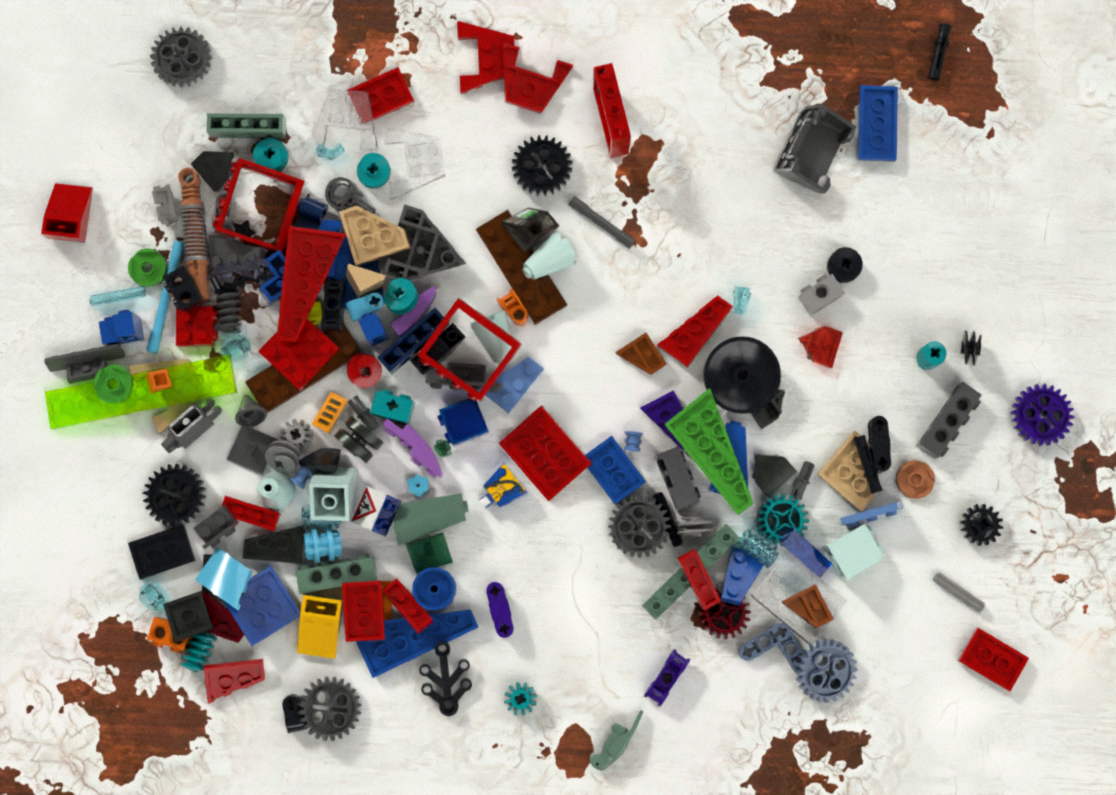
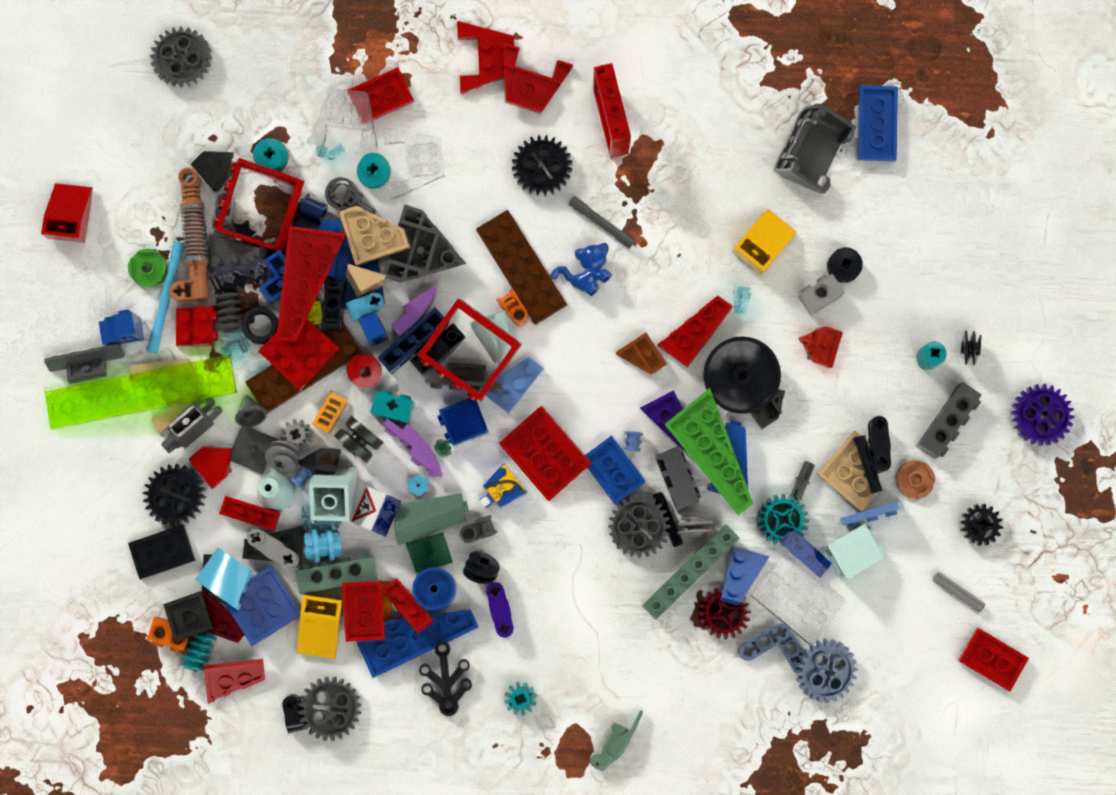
(117, 296): clear light blue axle -> none
(119, 393): bright green plate -> none
(153, 596): clear light blue head -> none
(158, 380): orange slope -> none
(166, 212): light grey hinge -> none
(186, 287): black brick -> none
(212, 464): none -> red slope
(216, 526): dark grey bracket -> none
(246, 125): sand green brick -> none
(248, 317): none -> black tyre
(273, 548): none -> light grey piece
(363, 413): dark grey axle -> none
(401, 296): teal piece -> none
(479, 529): none -> dark grey piece
(481, 568): none -> black piece
(530, 227): clear smoke slope -> none
(550, 257): light aqua cone -> none
(592, 260): none -> blue animal
(662, 688): dark purple piece -> none
(698, 579): red plate -> none
(758, 547): clear light blue piece -> none
(764, 241): none -> yellow slope
(771, 472): pearl dark grey slope -> none
(809, 606): dark orange wing -> none
(941, 44): black pin -> none

